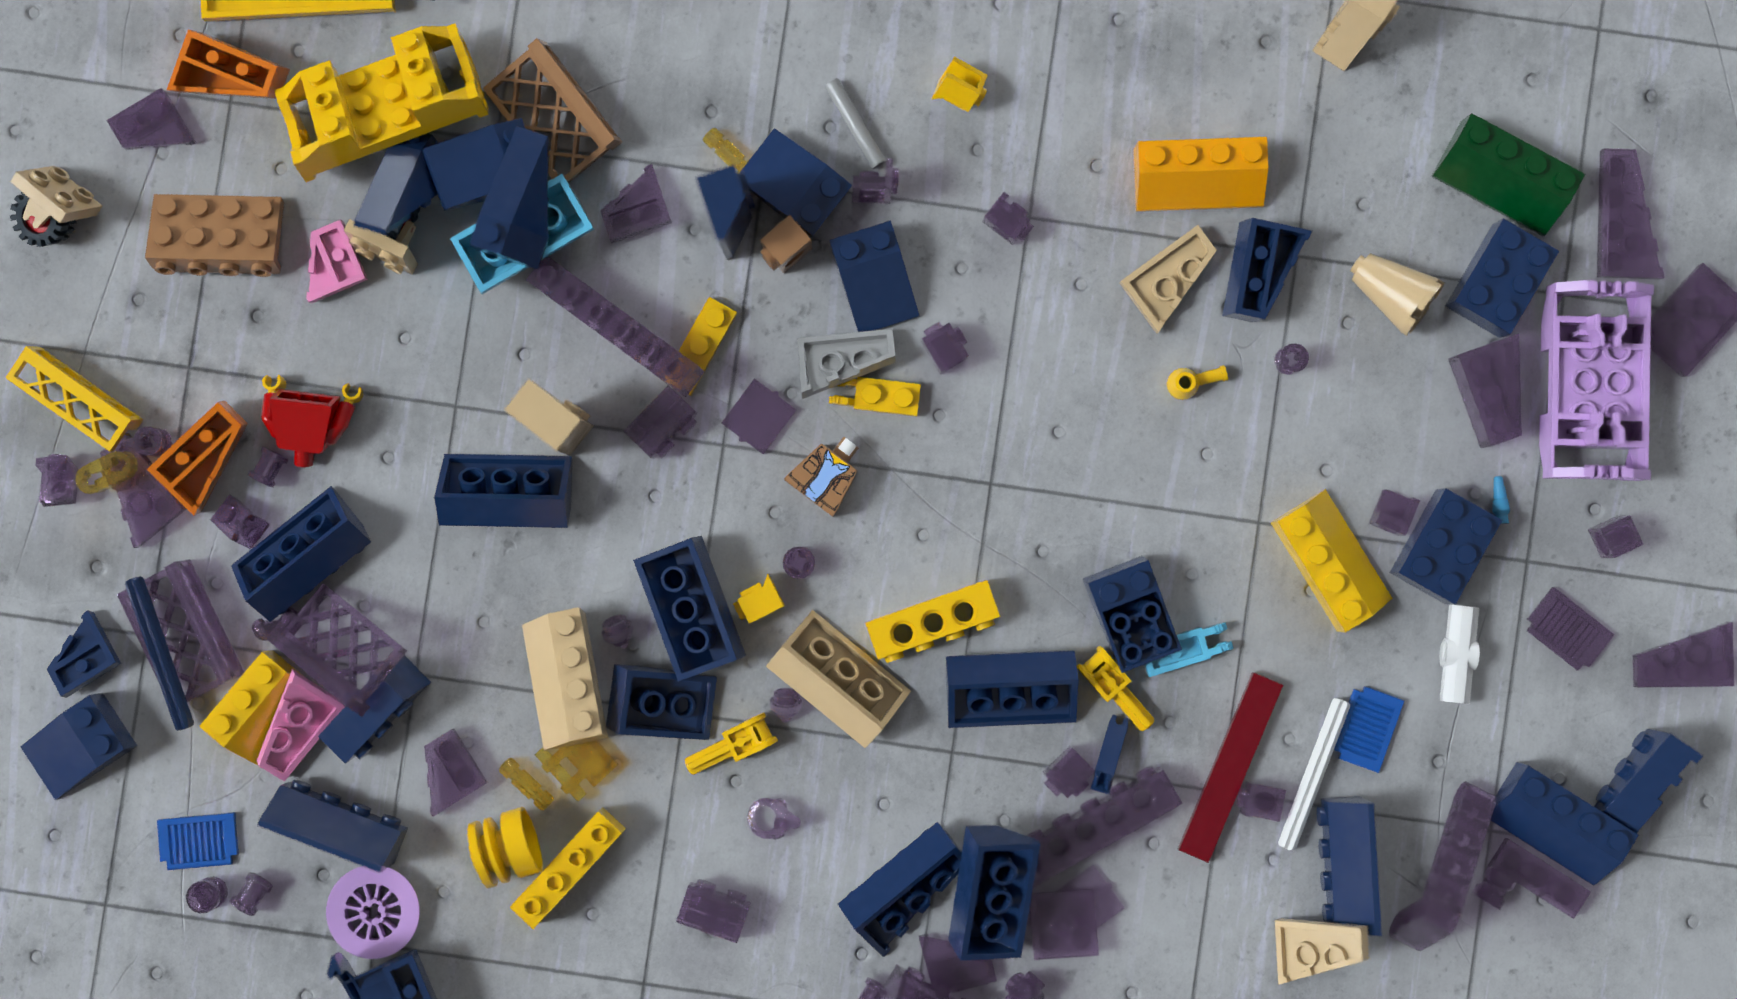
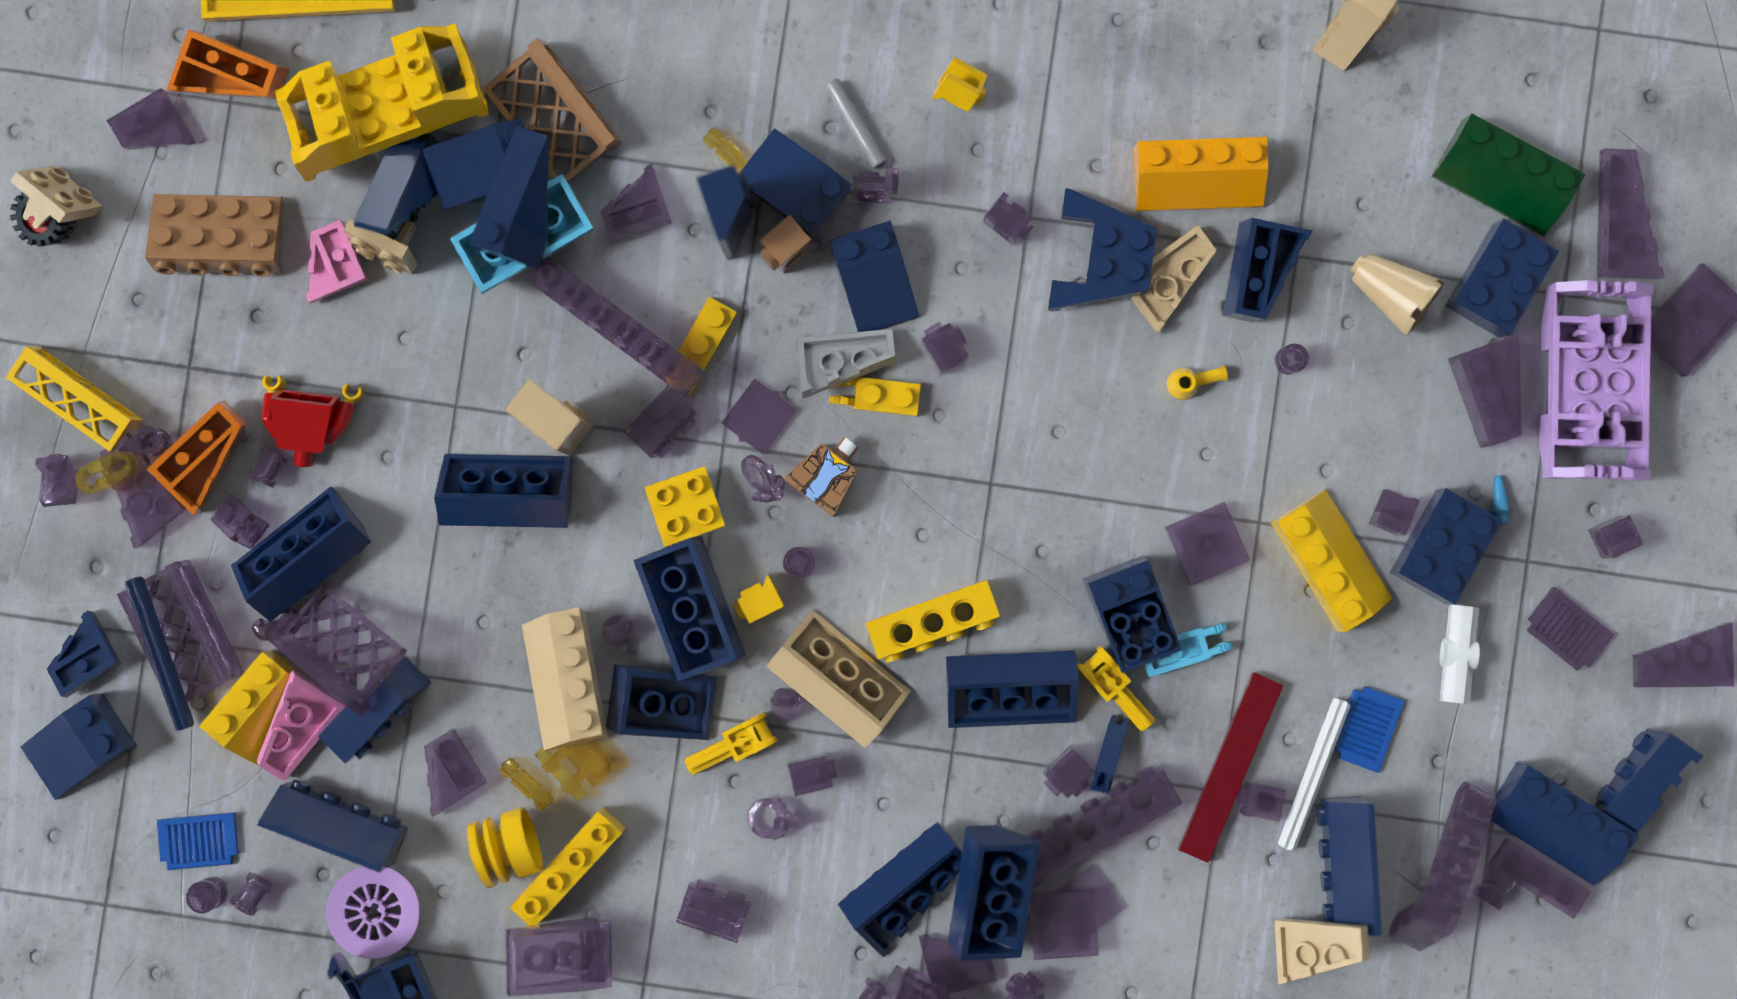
(559, 957): none -> clear purple slope
(684, 506): none -> yellow hinge
(773, 484): none -> clear purple piece
(812, 774): none -> clear purple brick
(1118, 255): none -> dark blue wing
(1207, 543): none -> clear purple plate

